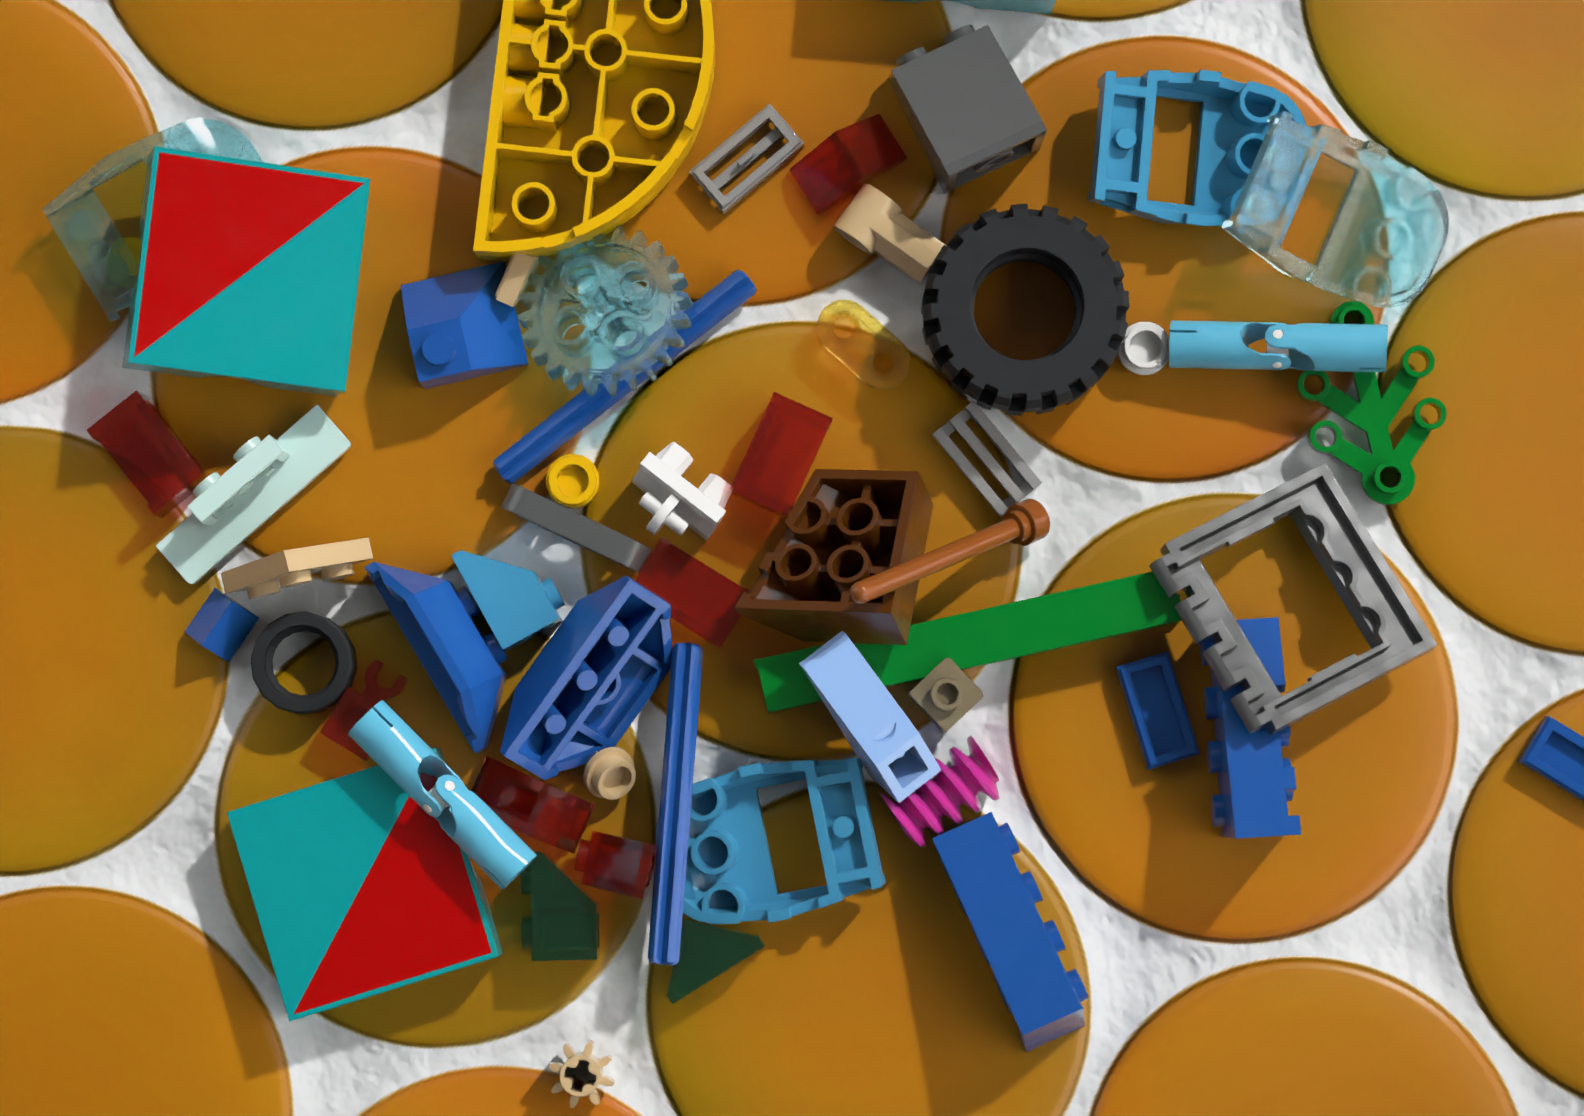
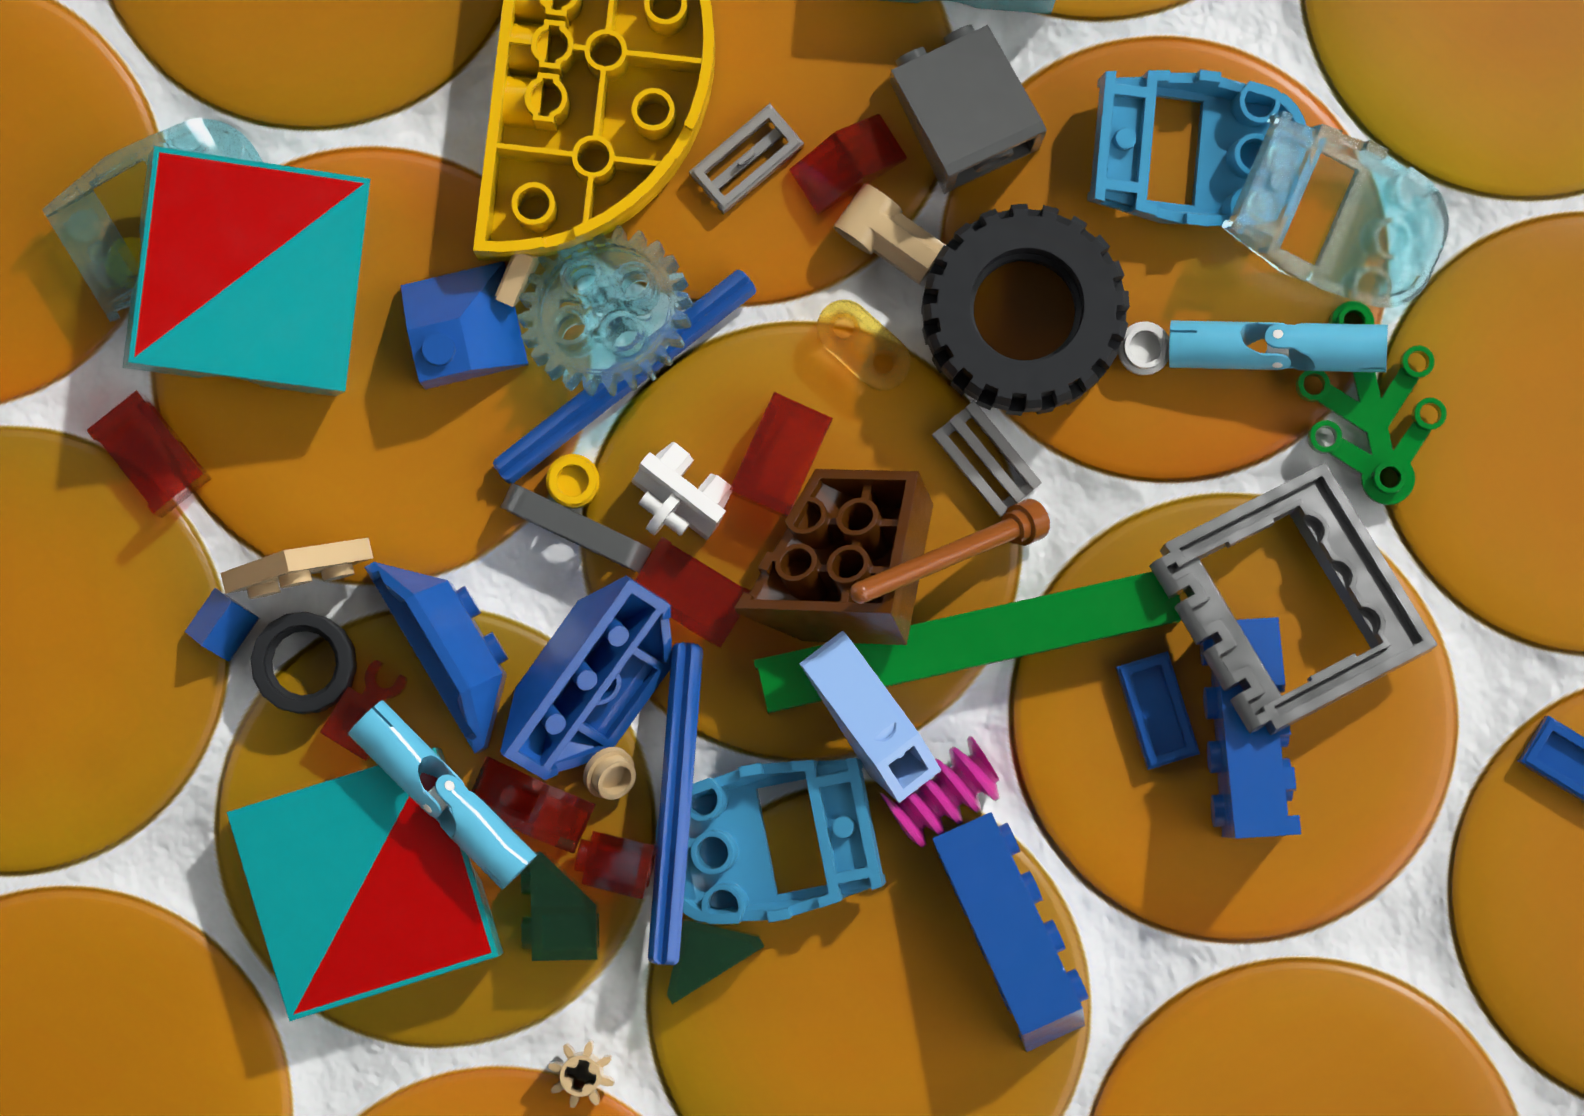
(251, 492): light aqua bracket -> none
(510, 598): dark azure slope -> none
(945, 694): dark tan bracket -> none

